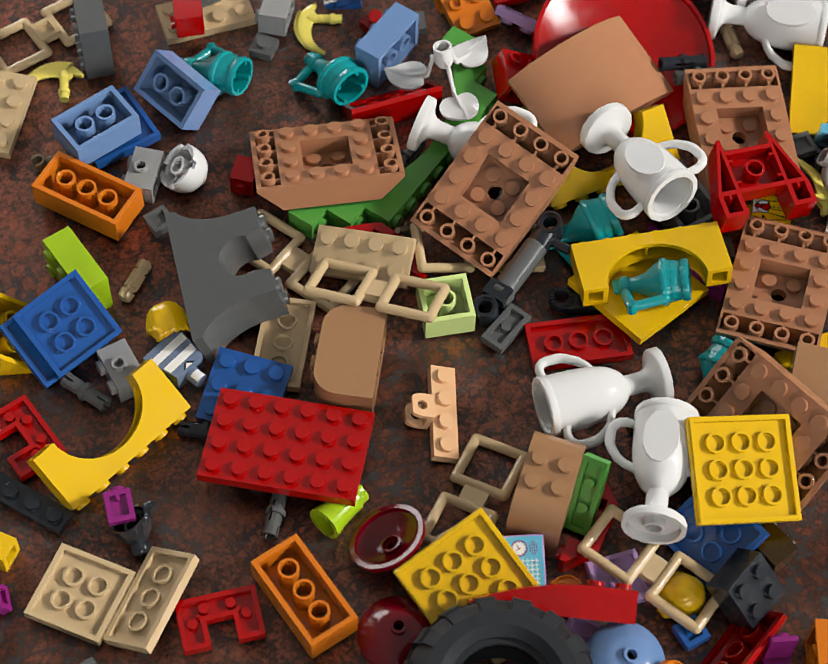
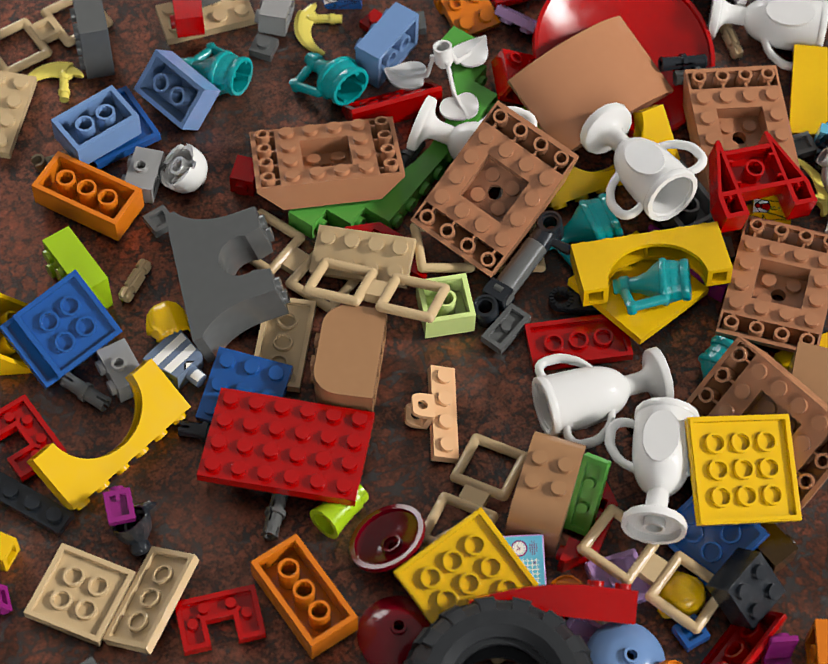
(404, 230): dark tan hand -> none

